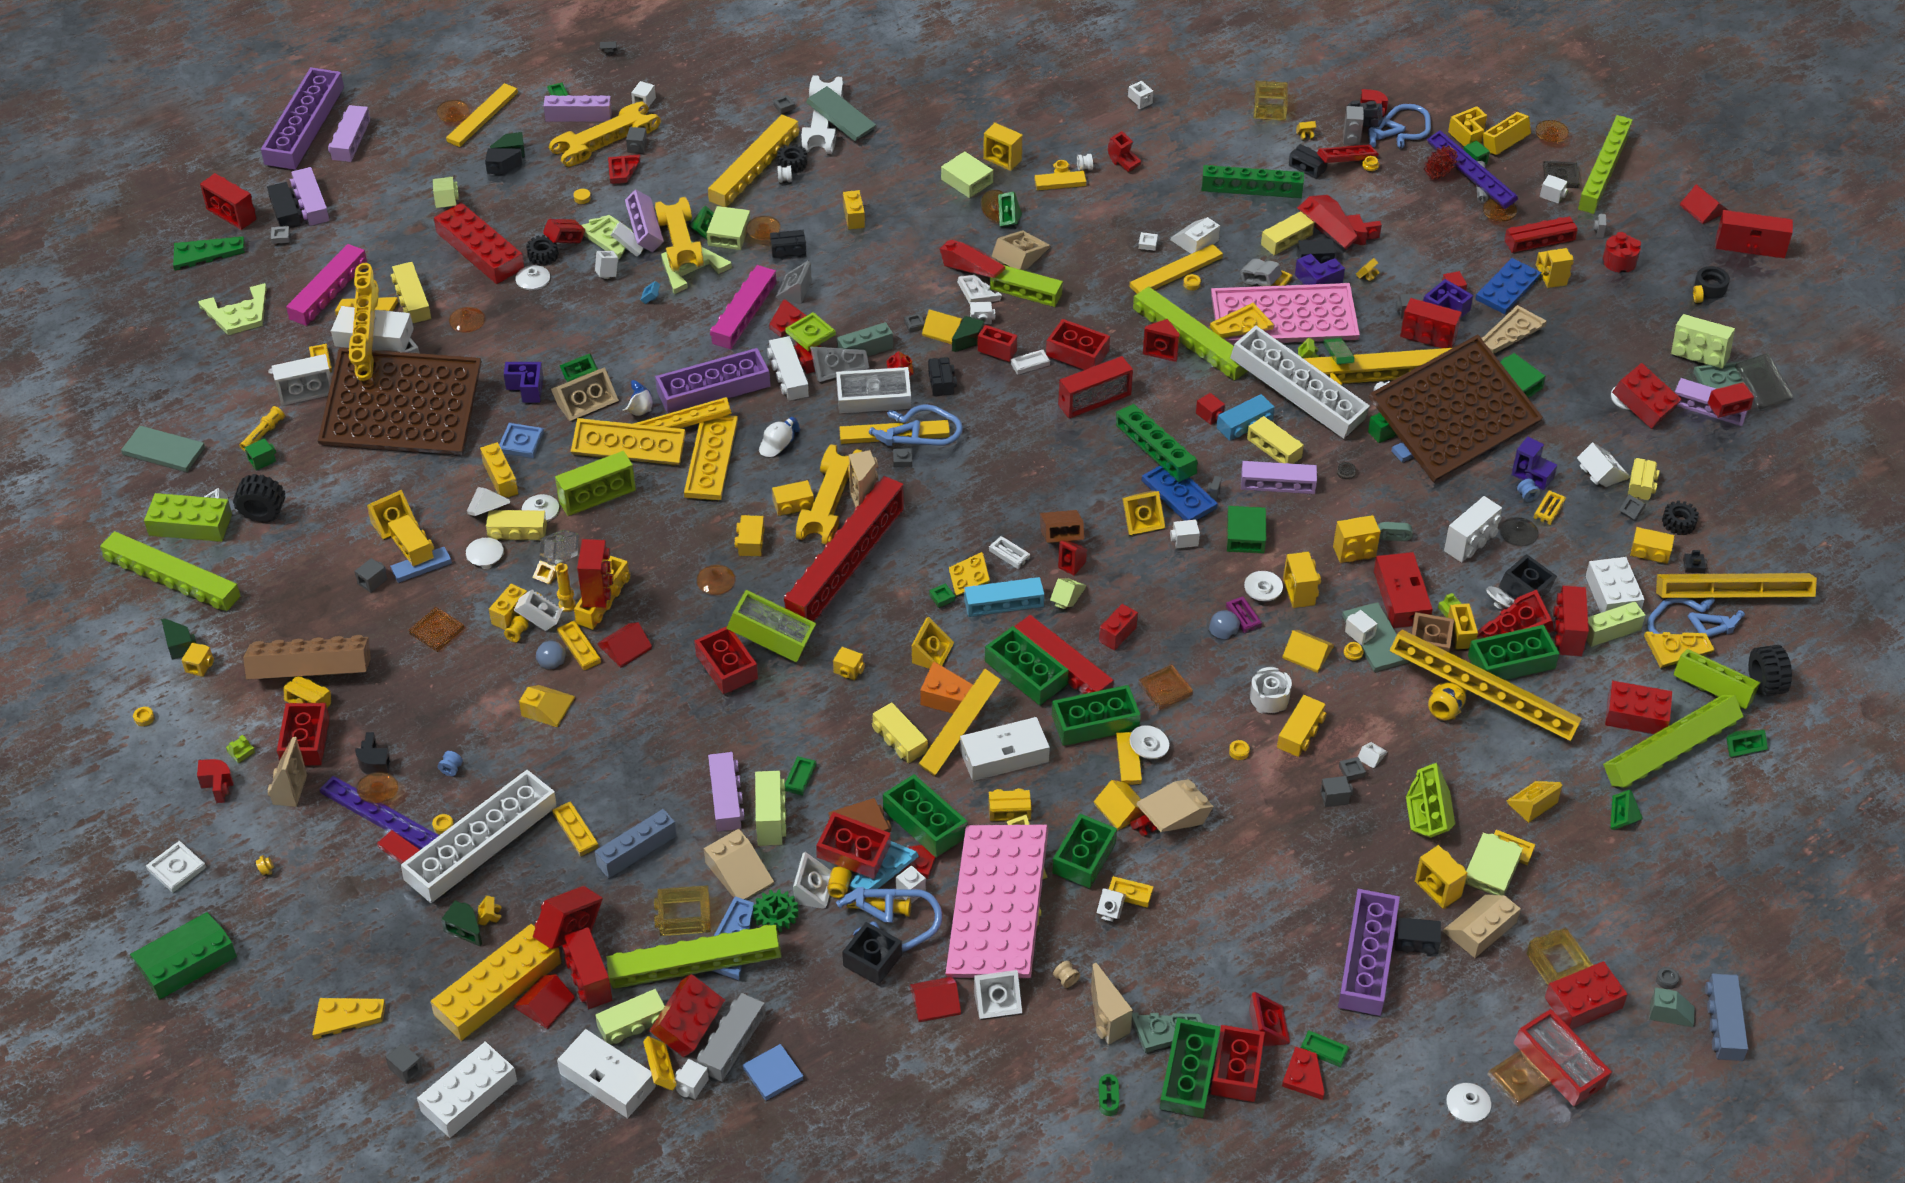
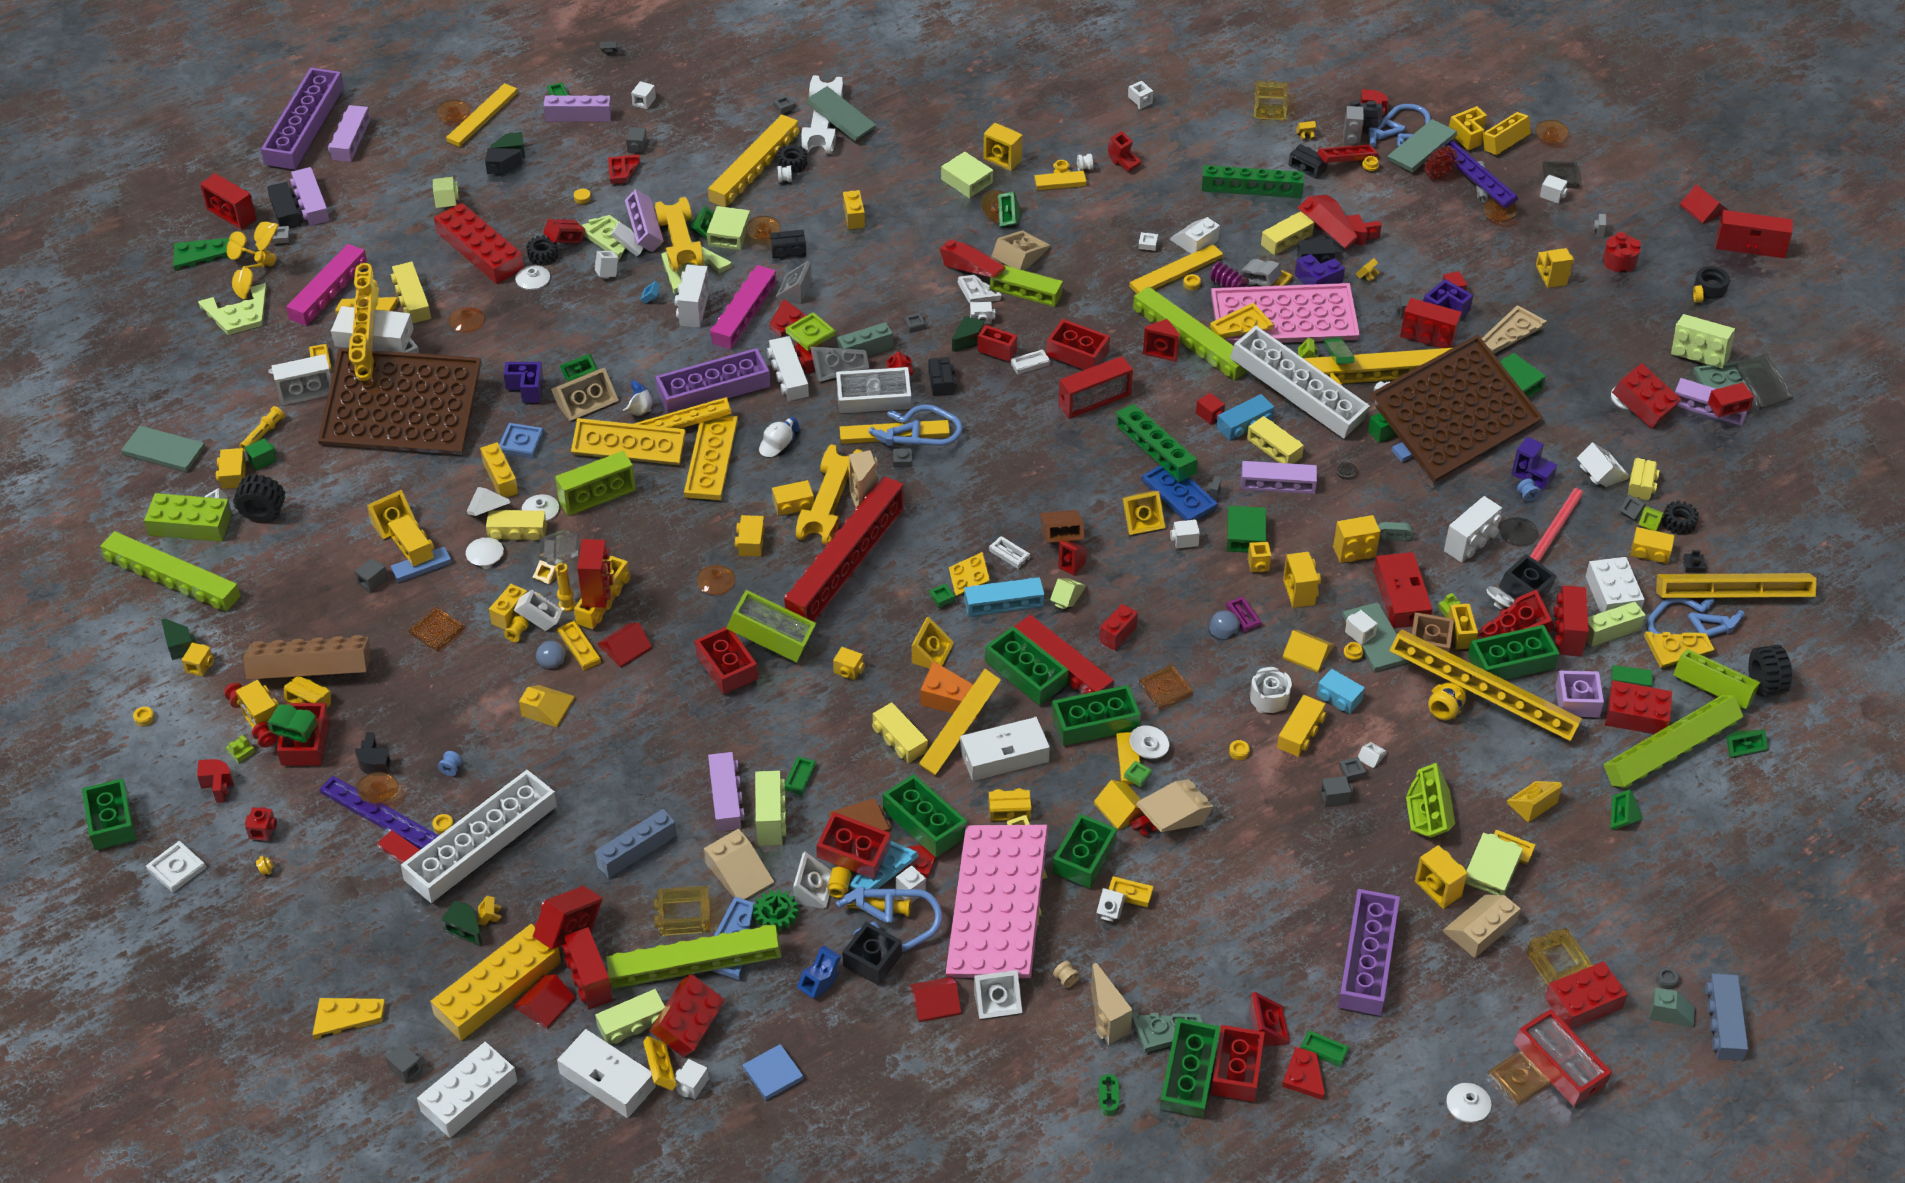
(108, 814): none -> green brick
(184, 955): green slope -> none
(231, 467): none -> yellow brick
(256, 708): none -> yellow brick
(260, 823): none -> red brick
(263, 236): none -> yellow plant
(288, 777): tan slope -> none
(292, 723): none -> green brick
(575, 828): yellow tile -> none
(581, 145): yellow piece -> none
(692, 296): none -> white brick
(731, 1036): light grey brick -> none
(821, 975): none -> blue brick
(940, 326): yellow slope -> none
(1137, 773): none -> bright green tile
(1227, 277): none -> magenta piece
(1259, 557): none -> yellow brick
(1263, 586): white dish -> none
(1340, 691): none -> medium azure brick
(1418, 935): black brick -> none
(1420, 145): none -> sand green tile
(1477, 151): green brick -> none
(1508, 286): blue plate -> none
(1540, 234): red brick -> none
(1550, 519): yellow tile -> none
(1556, 525): none -> coral axle
(1580, 693): none -> lavender brick
(1605, 164): lime brick -> none
(1631, 675): none -> green tile
(1651, 518): none -> lime tile

